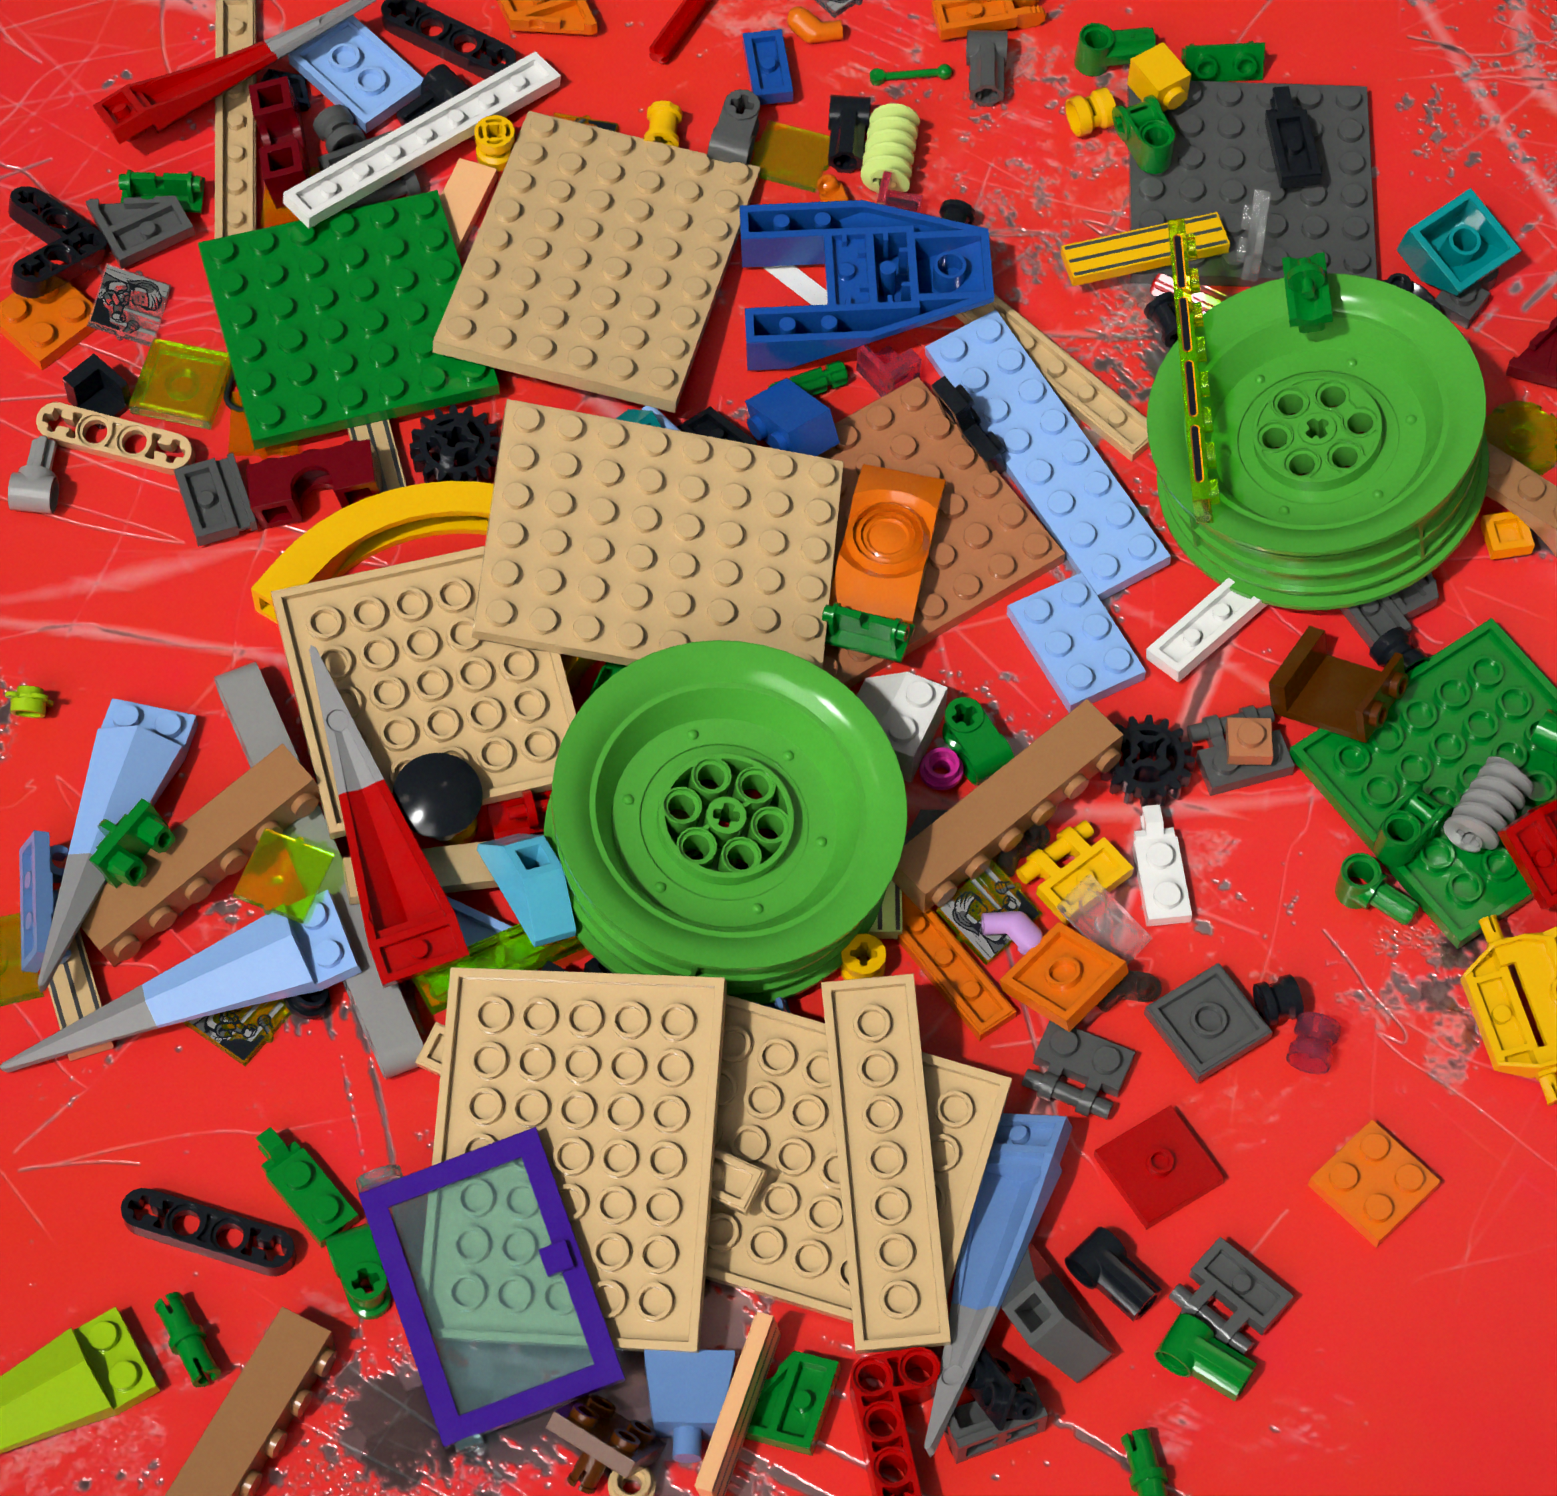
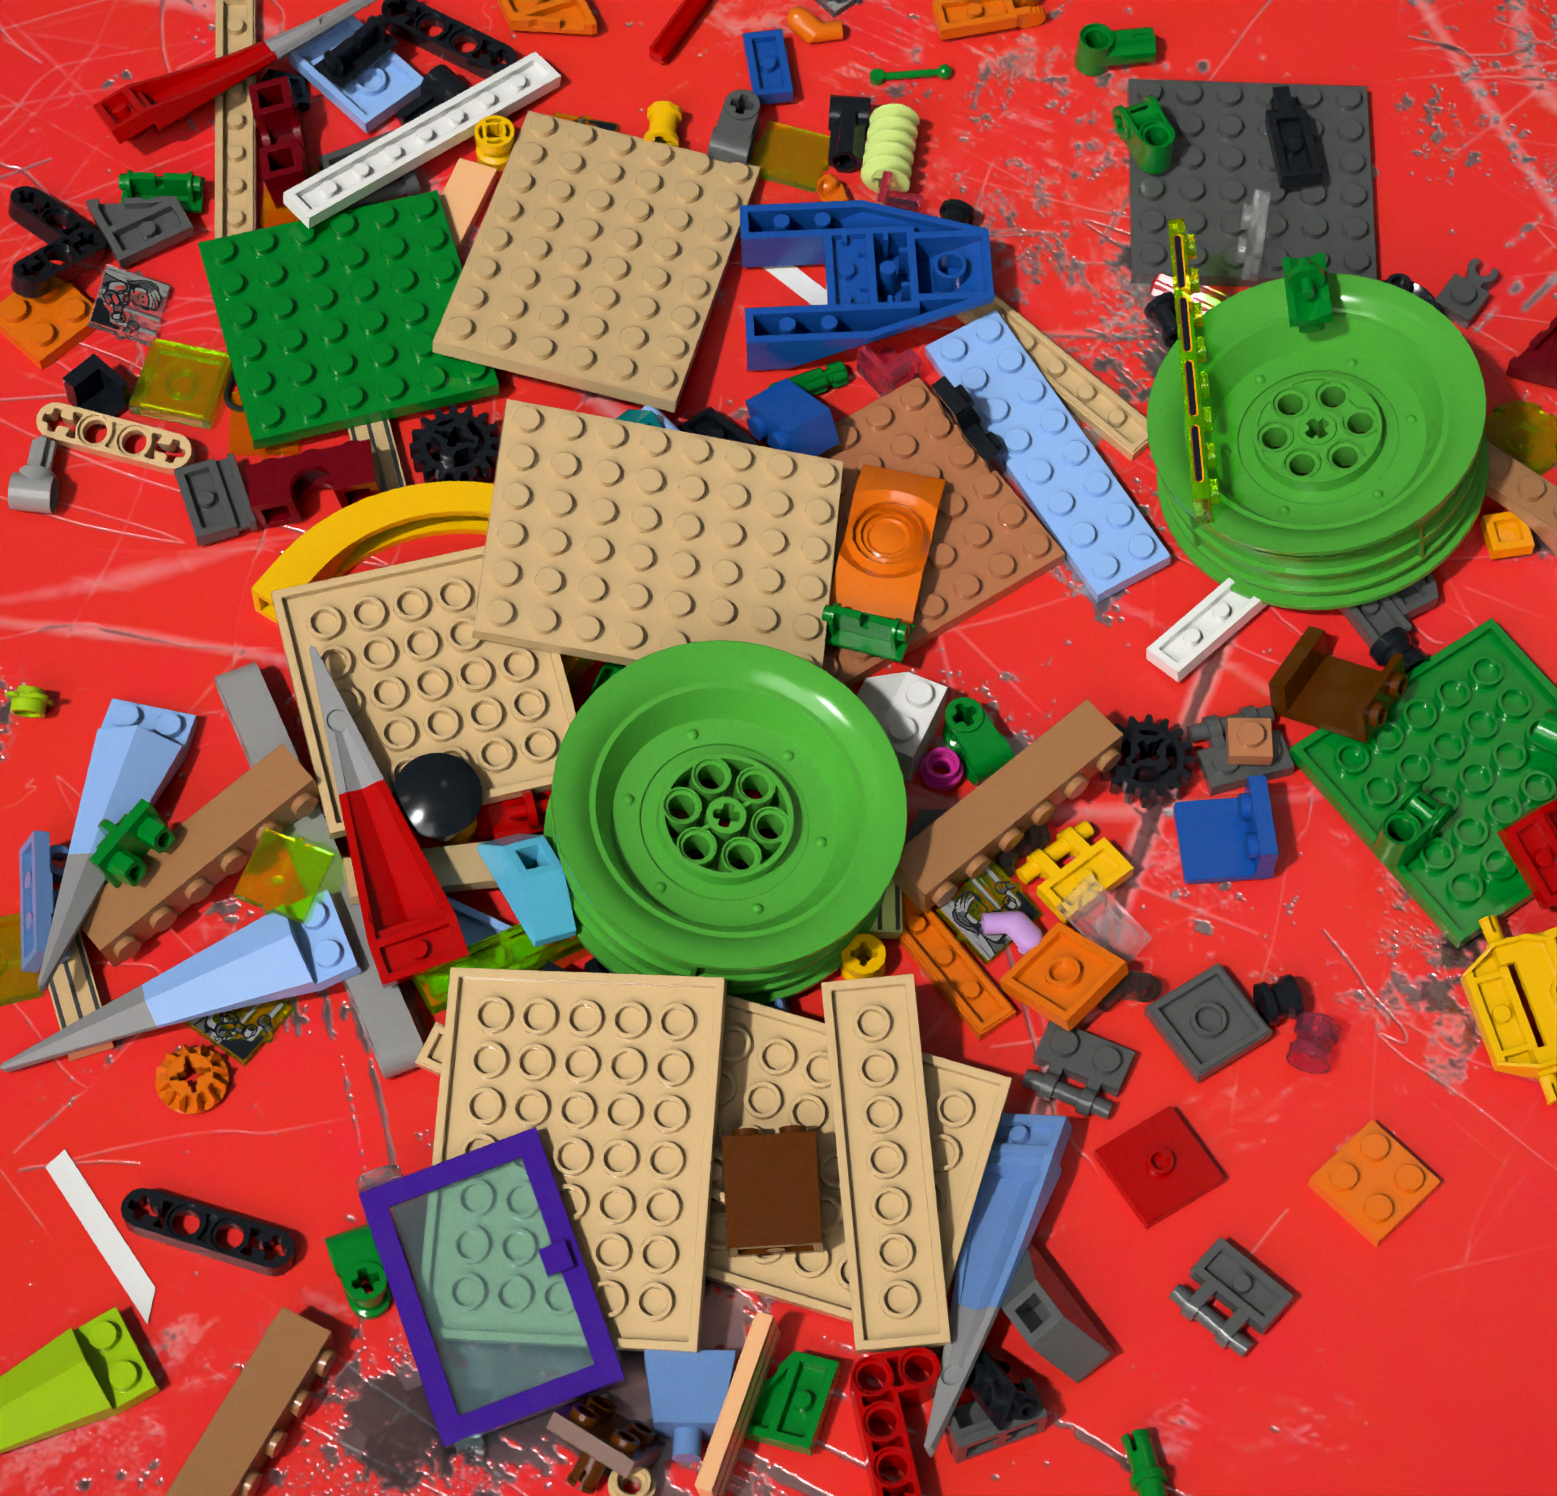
(103, 1232): none -> white sticker
(187, 1339): green pin -> none
(210, 1086): none -> orange gear
(305, 1188): green hinge -> none
(309, 1005): black plate -> none
(337, 128): dark grey wheel -> none
(357, 53): none -> black hinge
(772, 1192): none -> reddish brown panel
(987, 58): dark grey piece -> none
(1075, 642): light blue plate -> none
(1090, 111): yellow wheel -> none
(1104, 1264): black piece -> none
(1139, 250): yellow tile -> none
(1160, 871): white hinge -> none
(1161, 75): yellow brick -> none
(1193, 1350): green piece -> none
(1224, 61): green hinge -> none
(1227, 836): none -> blue bracket
(1373, 893): green axle -> none
(1457, 245): teal slope -> none
(1488, 805): light grey piece -> none

